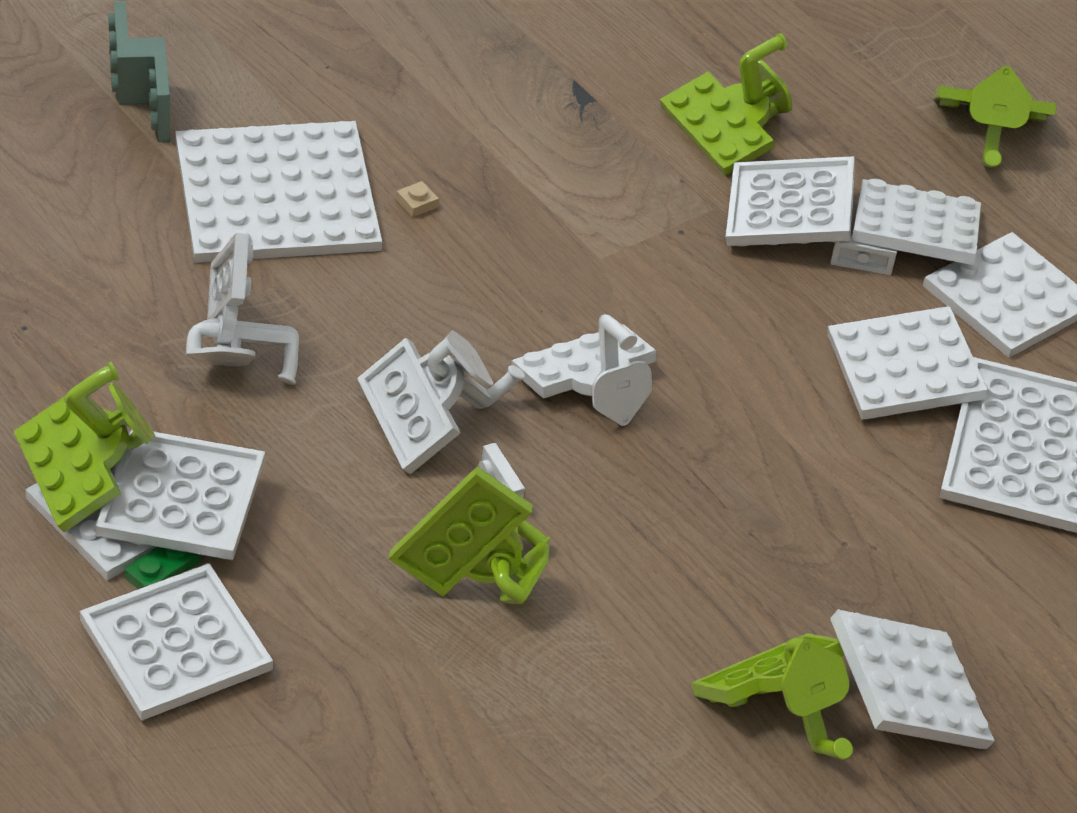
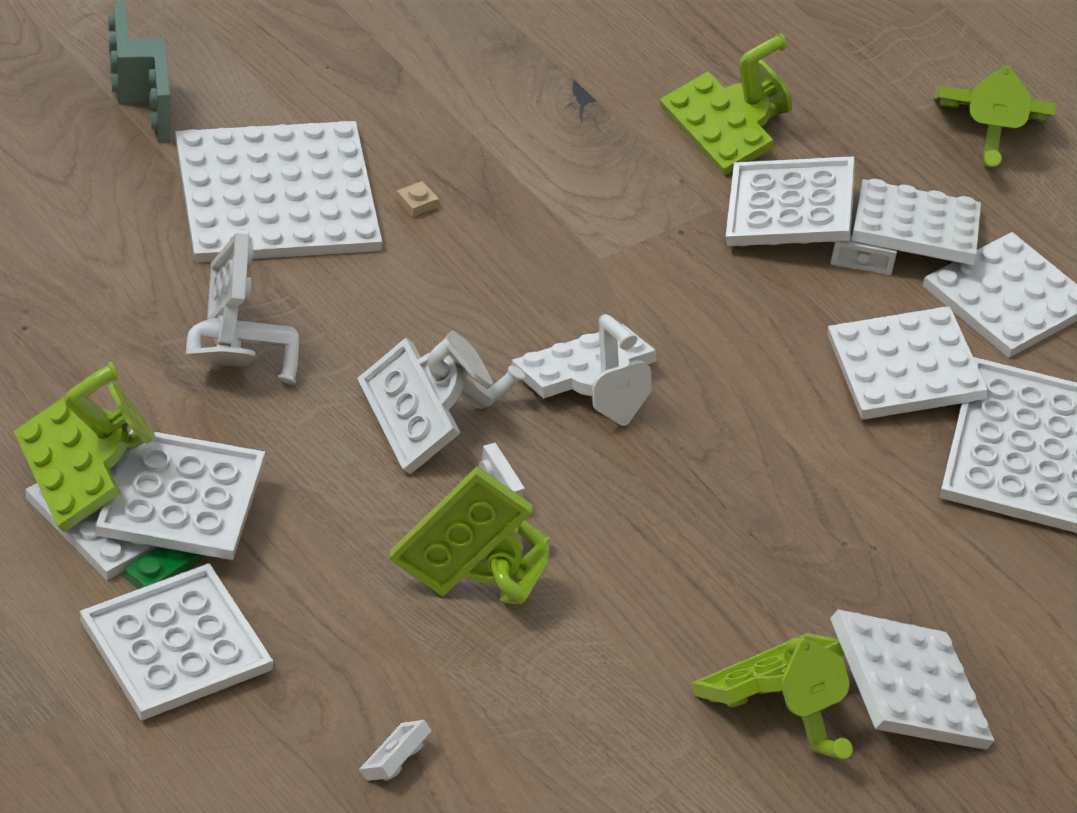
(400, 745): none -> white plate

